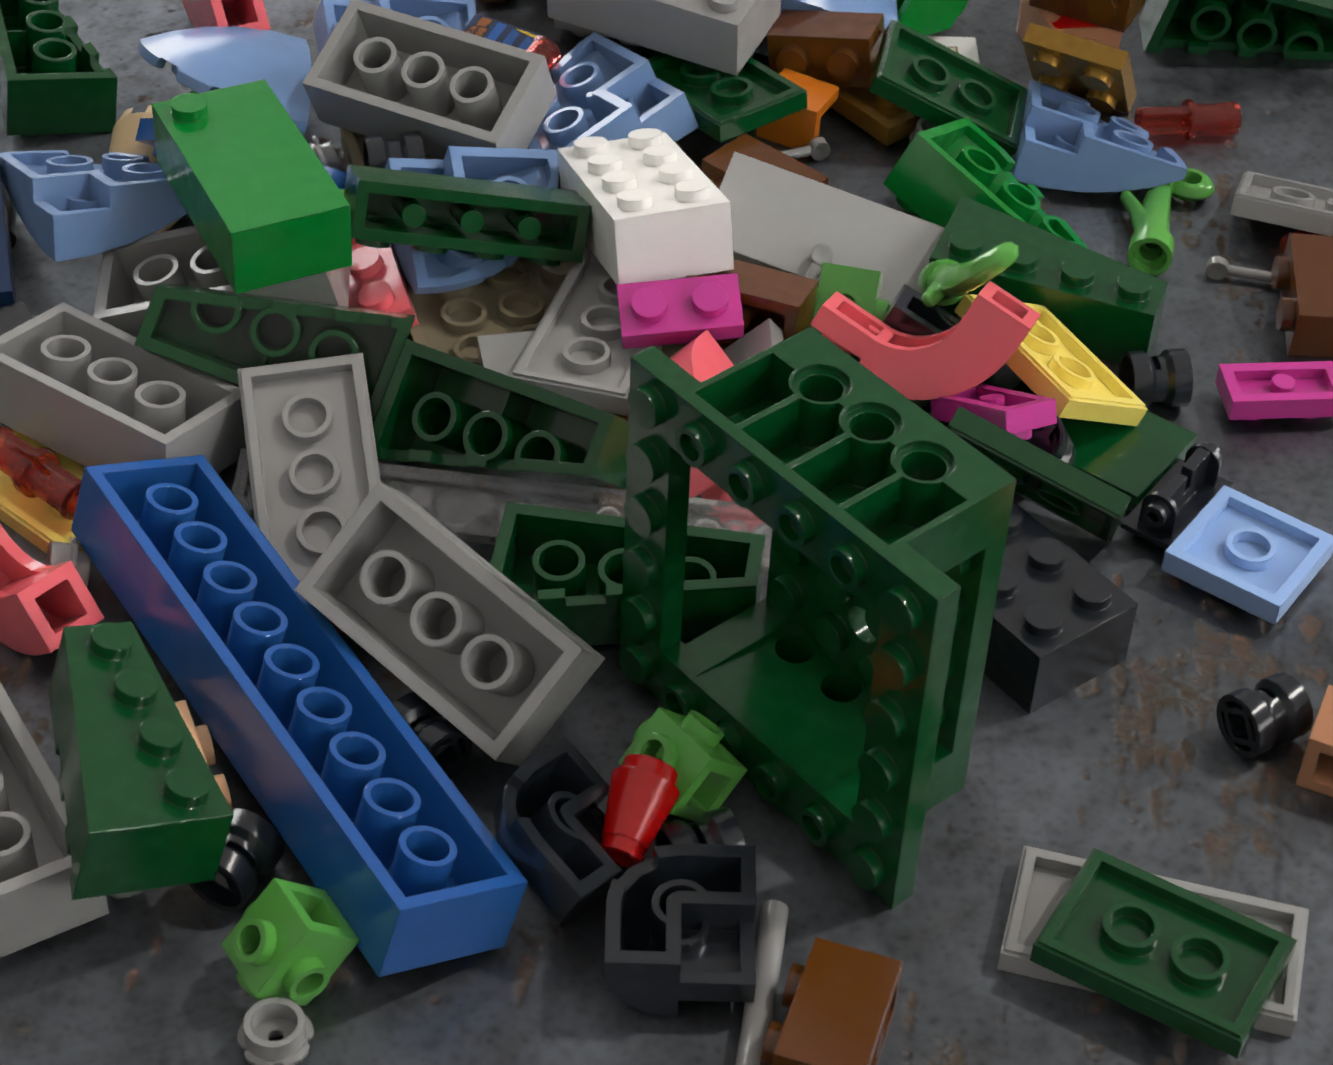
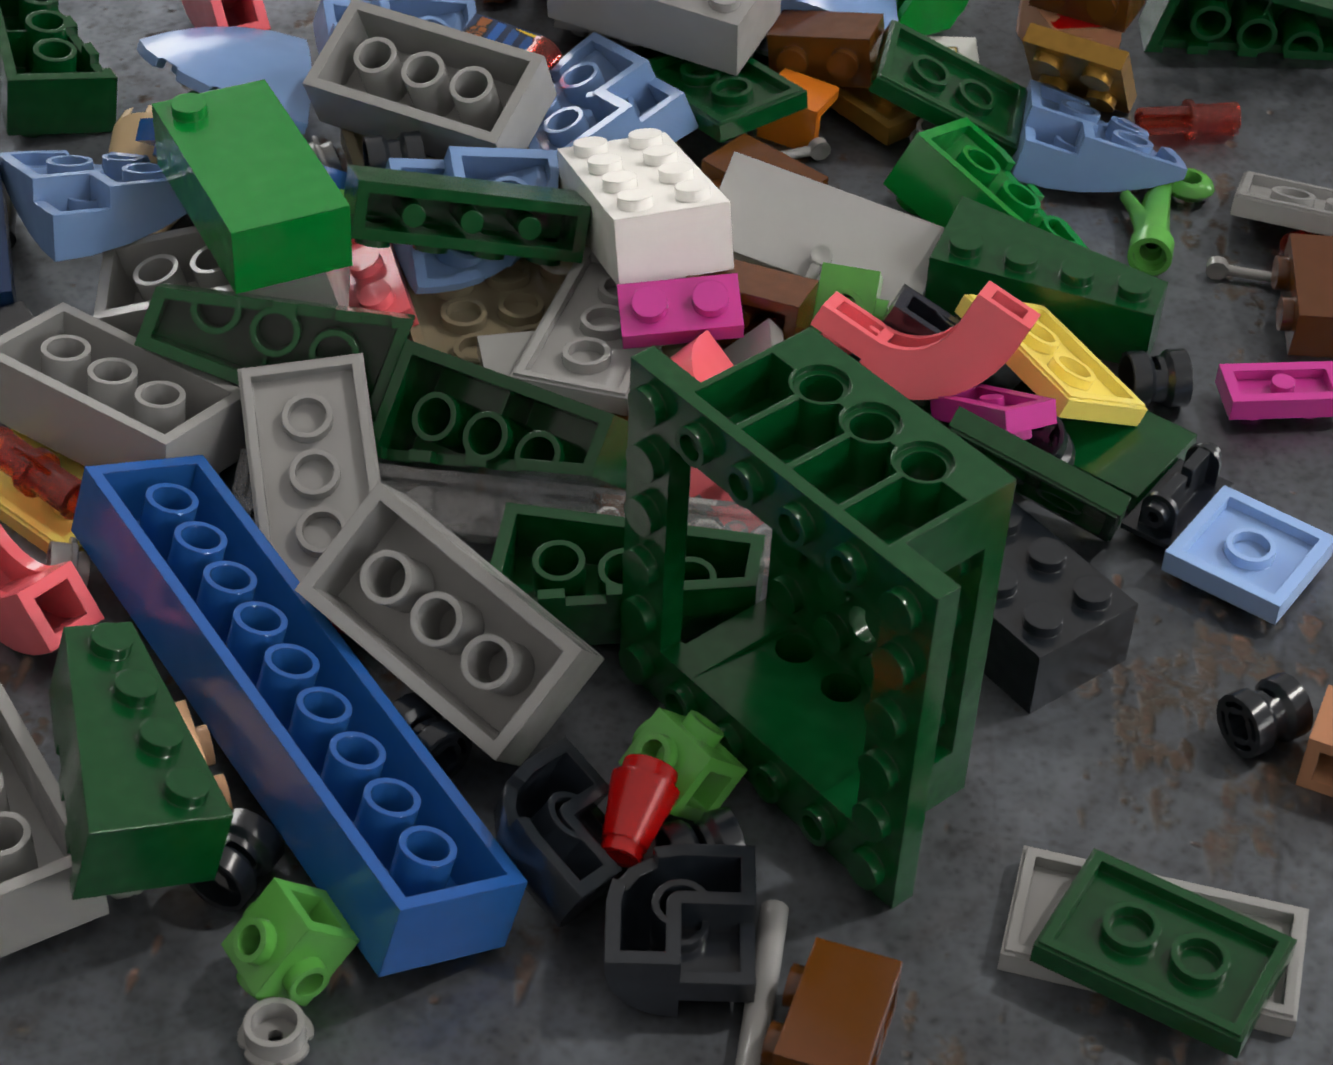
(947, 281): bright green plant -> none

